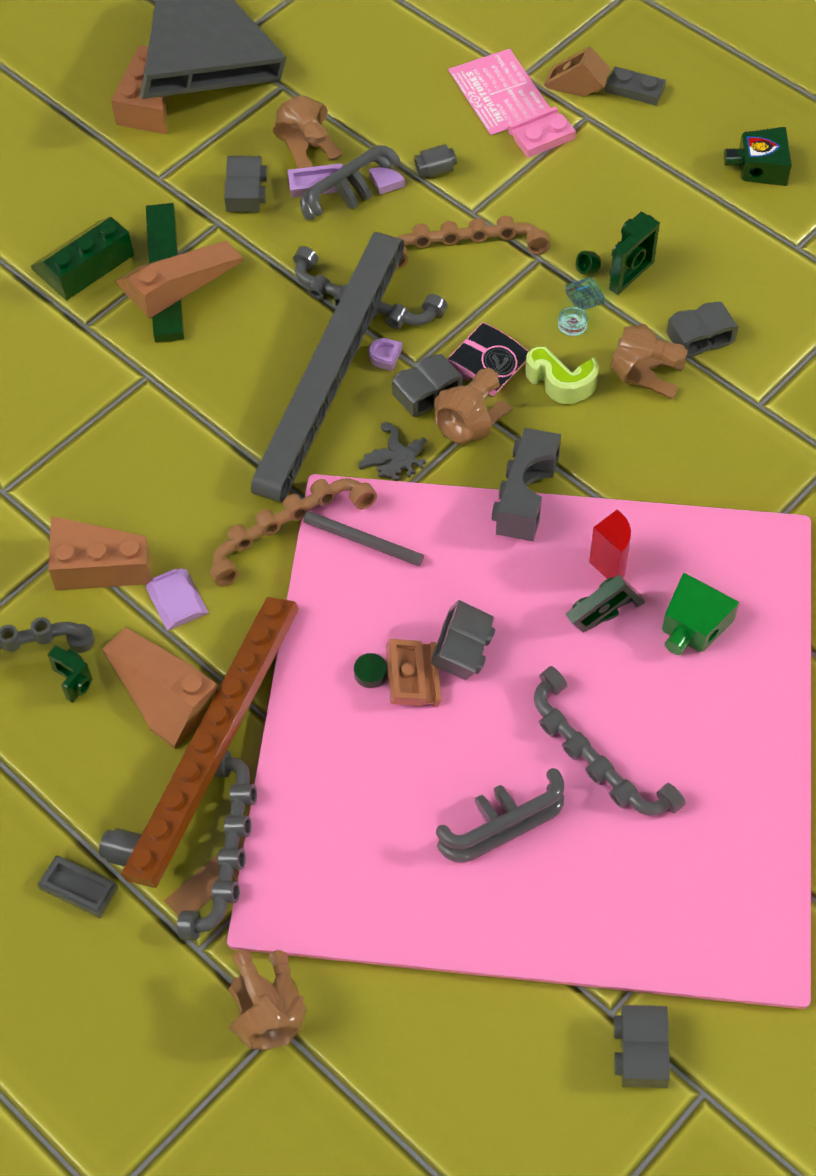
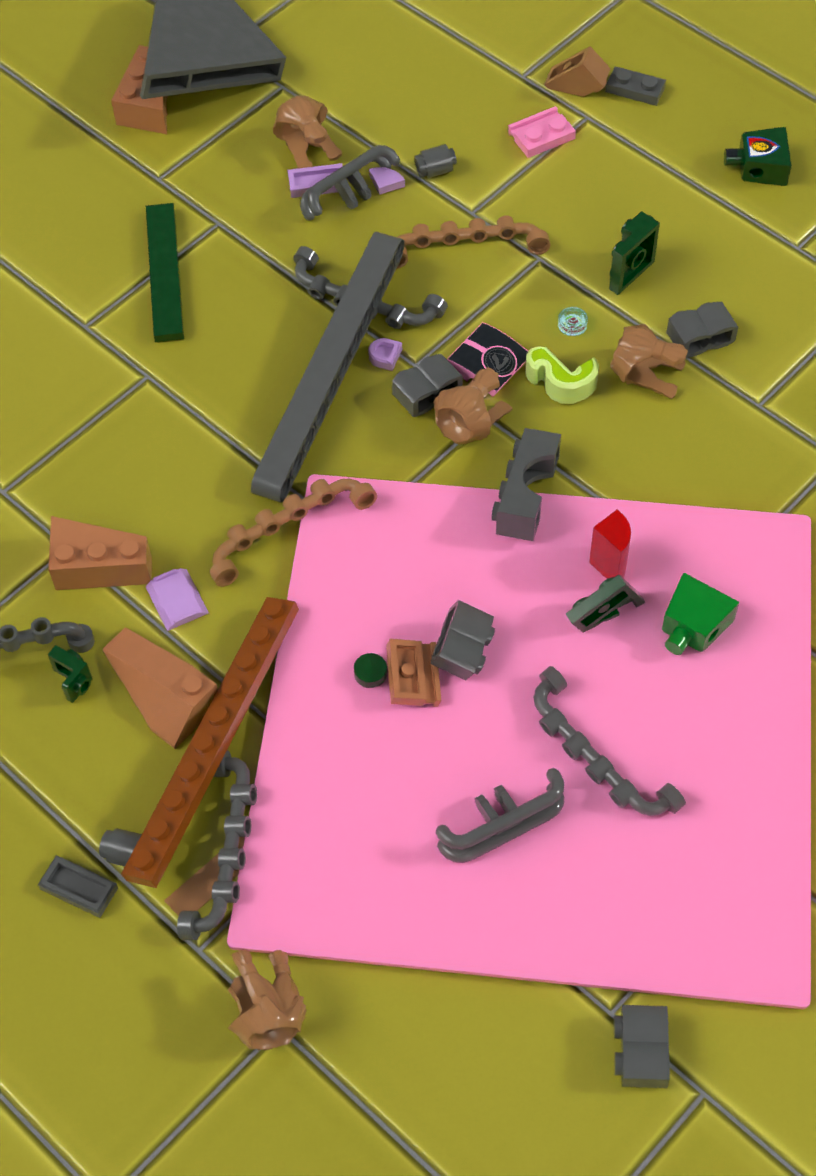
(85, 257): dark green slope -> none
(171, 279): nougat wedge -> none
(244, 184): dark grey brick -> none
(364, 538): dark grey bar -> none
(397, 455): dark grey piece -> none
(499, 90): bright pink sticker -> none
(584, 293): clear light blue tile -> none
(588, 262): dark green hinge -> none

